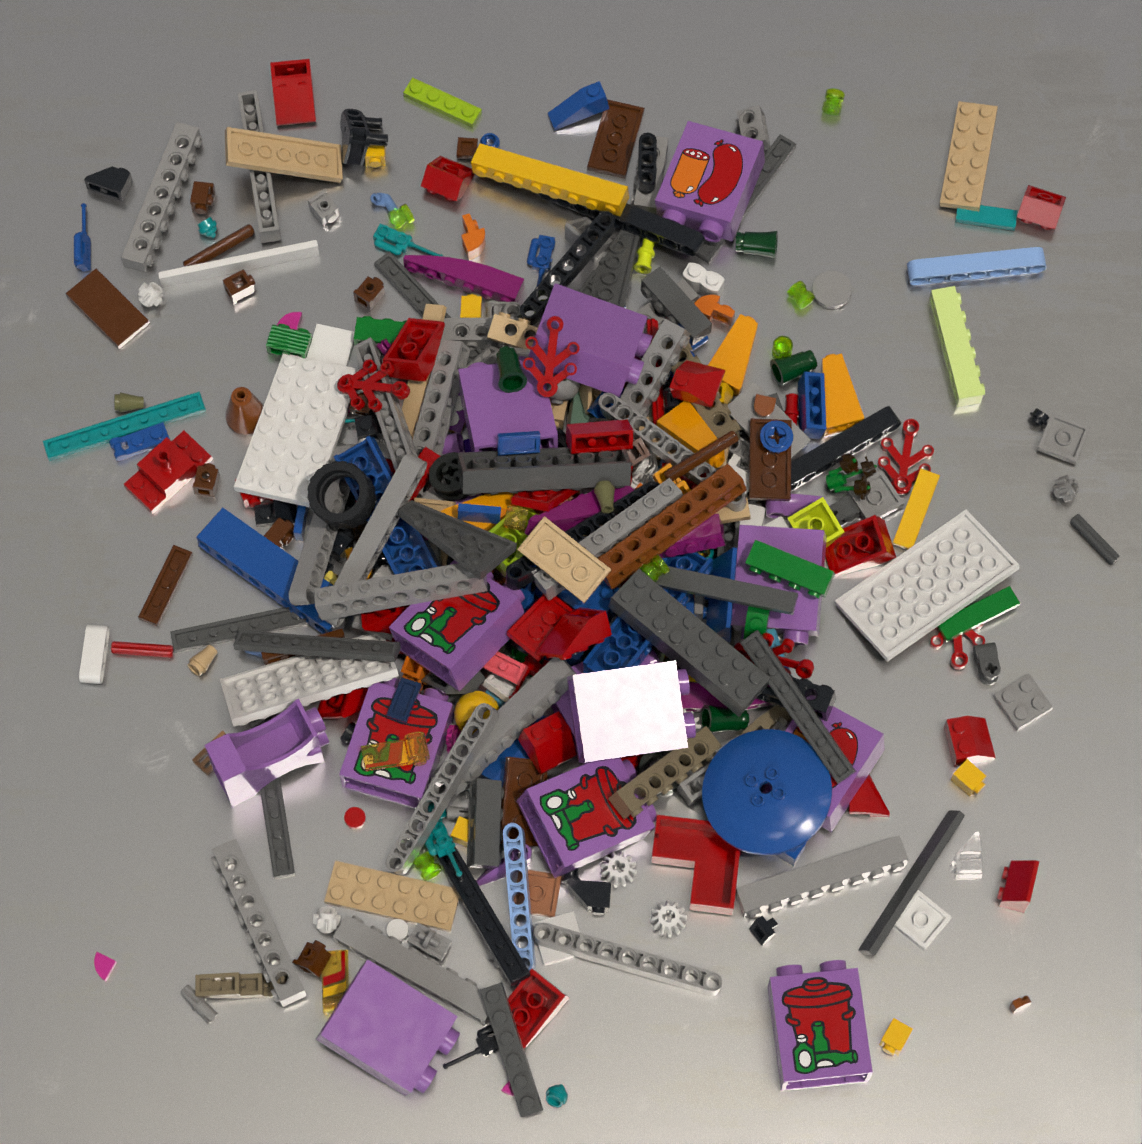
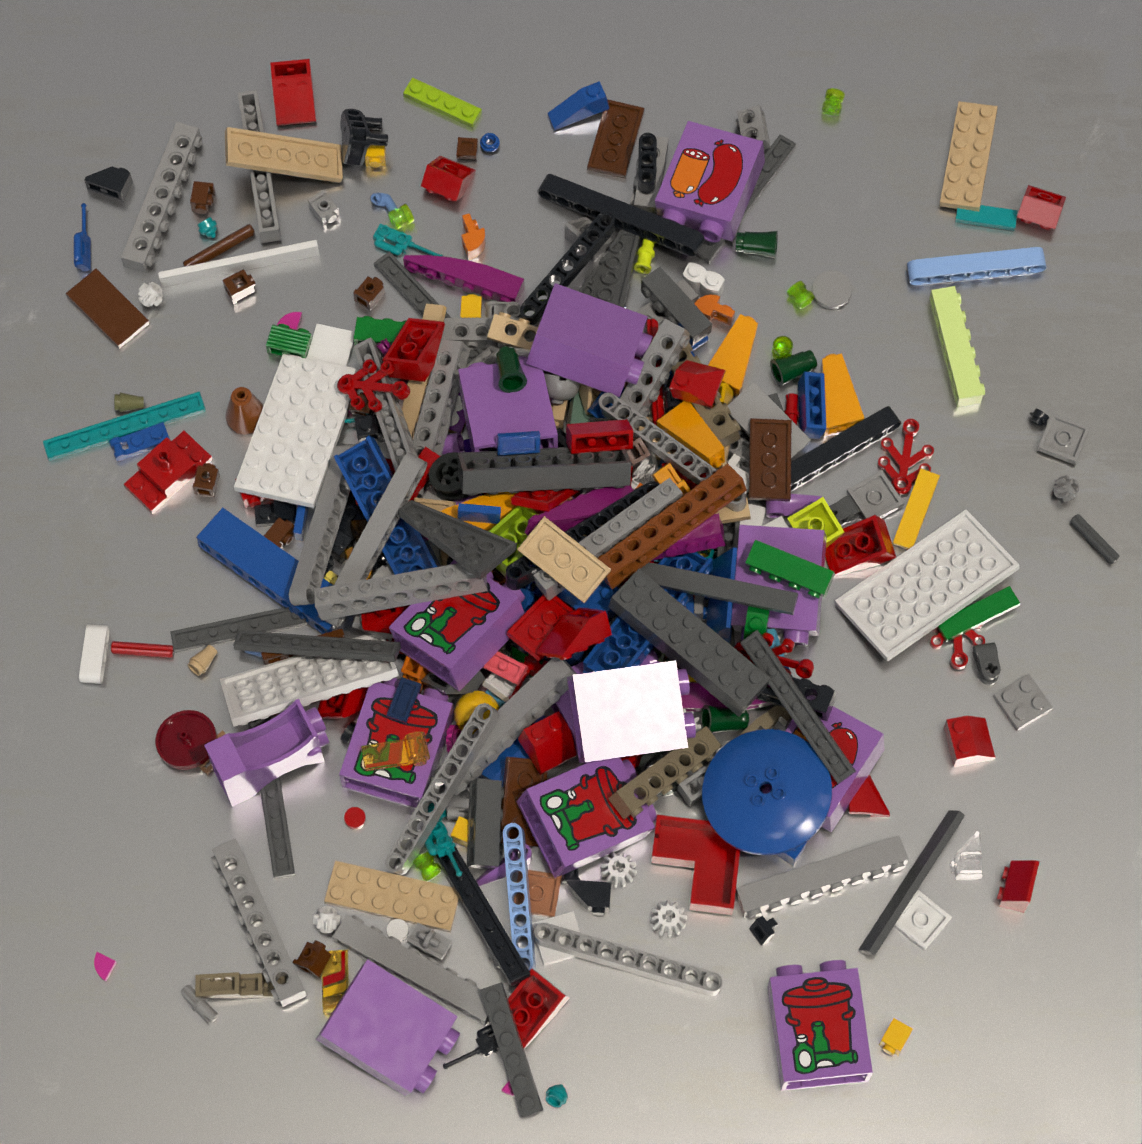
(165, 585): reddish brown tile -> none
(183, 738): none -> dark red piece
(324, 478): black tyre -> none
(516, 518): clear yellow tile -> none
(542, 261): blue piece -> none
(549, 179): yellow brick -> none
(550, 360): red plant -> none
(605, 495): olive cone -> none
(655, 568): clear neon green wheel -> none
(701, 456): reddish brown axle -> none
(764, 405): dark orange tile -> none
(783, 430): blue gear -> none
(849, 464): plant -> none
(969, 778): yellow brick -> none
(1019, 1004): dark orange tile -> none

